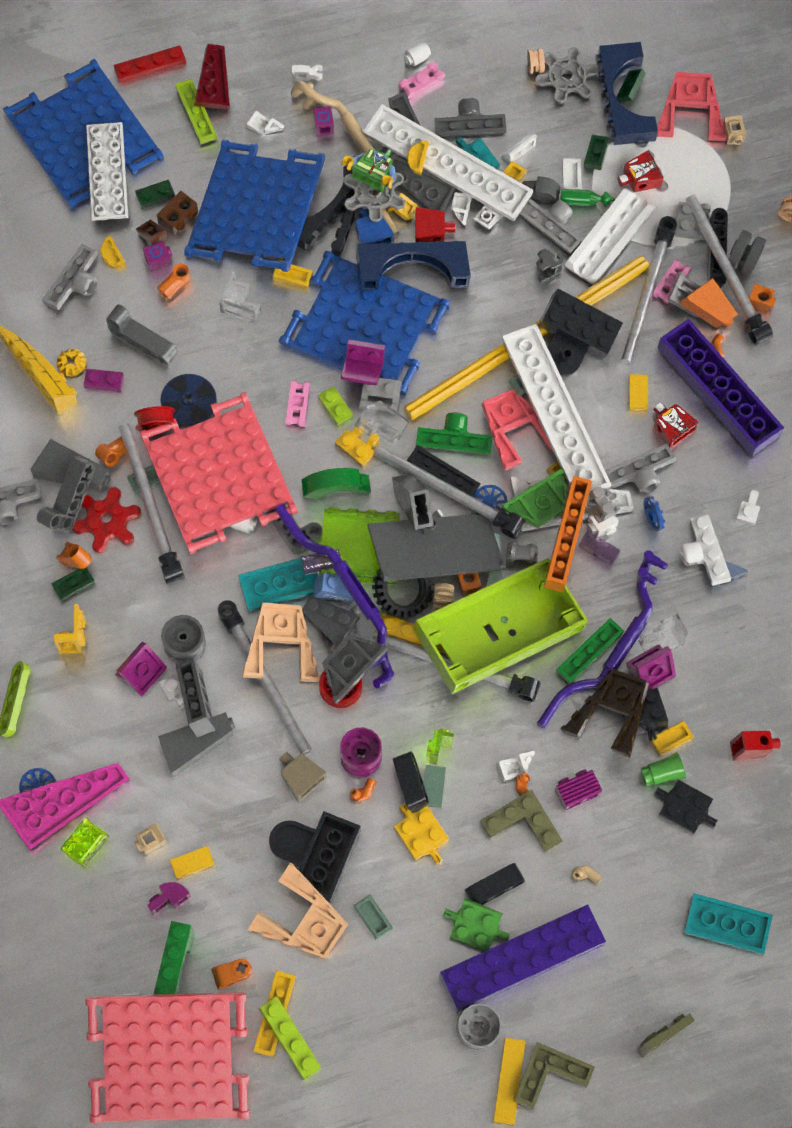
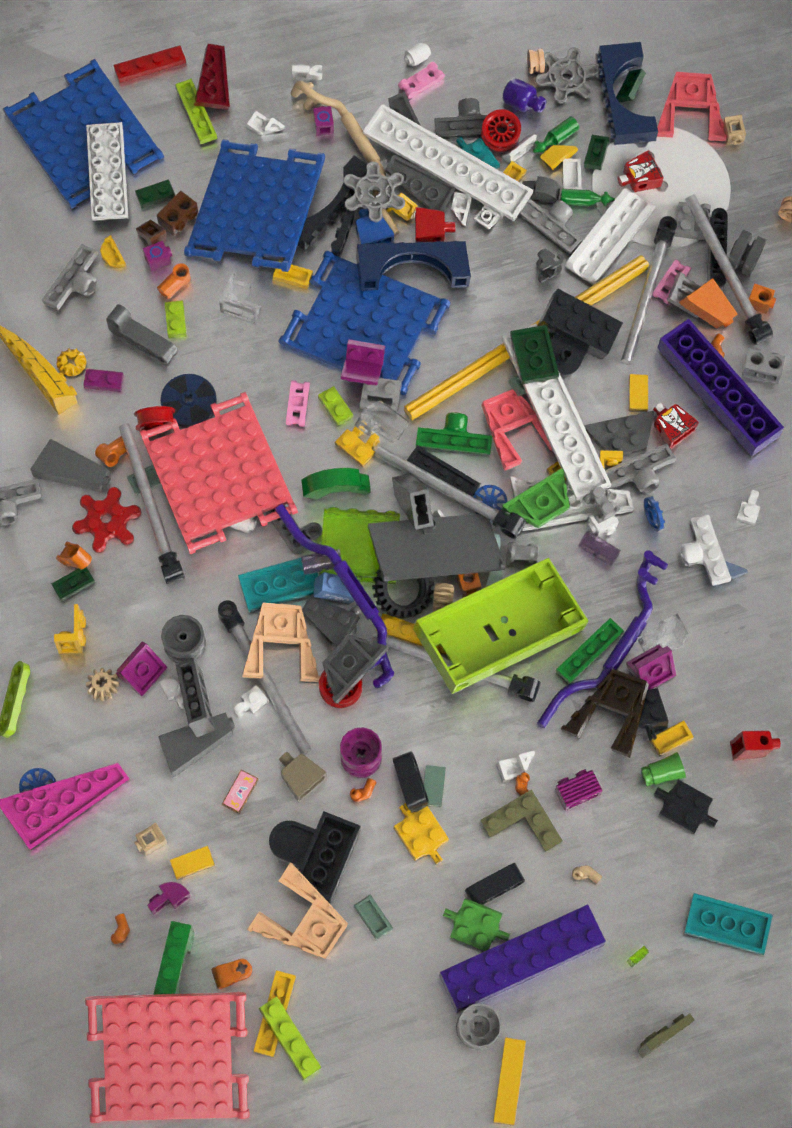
(70, 496): dark grey beam -> none
(84, 842): clear neon green bracket -> none
(108, 688): none -> tan gear
(122, 931): none -> orange arm
(175, 319): none -> lime plate
(240, 791): none -> bright pink tile
(252, 700): none -> white plate
(372, 168): torso -> none
(417, 156): yellow tile -> none
(441, 738): clear neon green bracket -> none
(506, 116): none -> red wheel
(523, 96): none -> dark purple piece
(534, 354): none -> dark green plate
(548, 1059): olive plate -> none
(557, 154): none -> yellow slope
(558, 134): none -> green wheel
(567, 534): orange brick -> none
(610, 458): none -> yellow bracket
(624, 433): none -> dark grey wing
(638, 956): none -> clear neon green tile
(762, 370): none -> light grey brick

